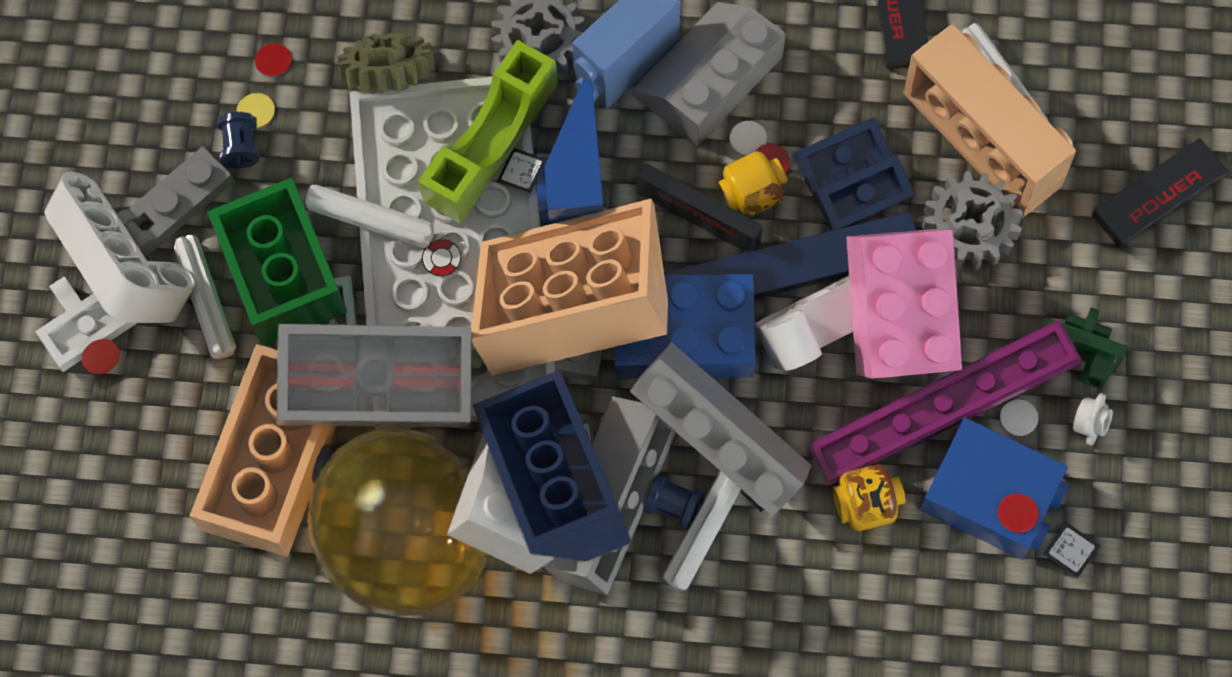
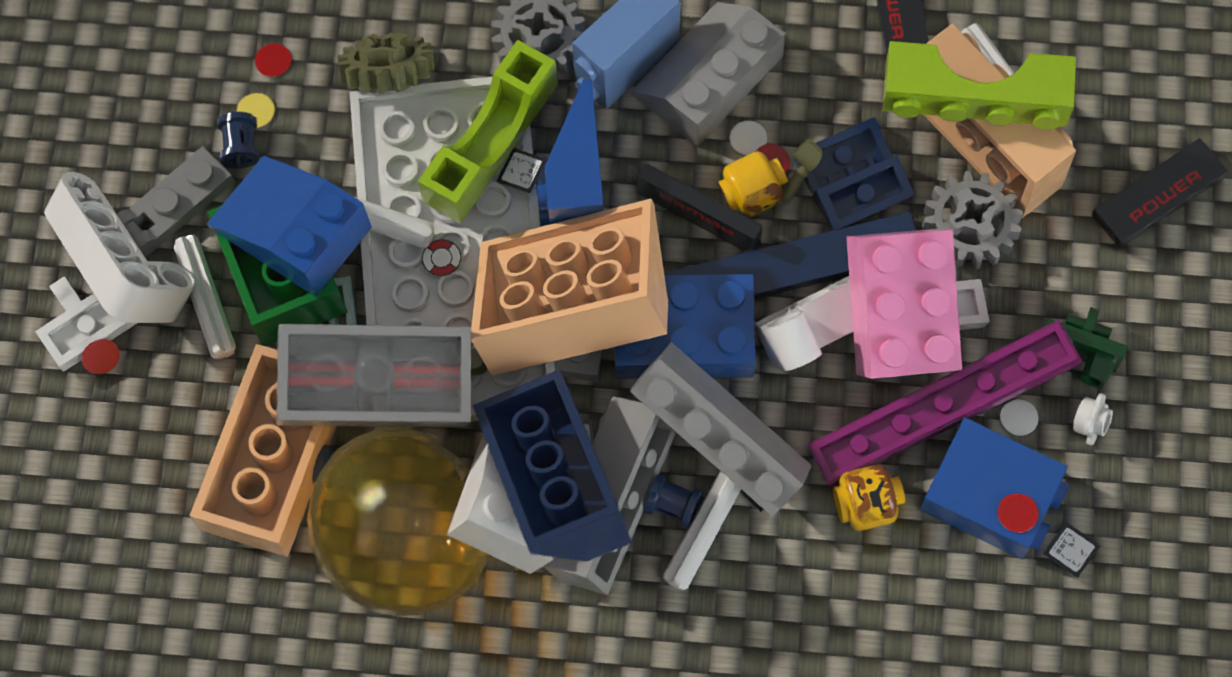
(293, 222): none -> blue slope
(809, 157): none -> olive hand
(923, 84): none -> lime arch
(971, 305): none -> white plate

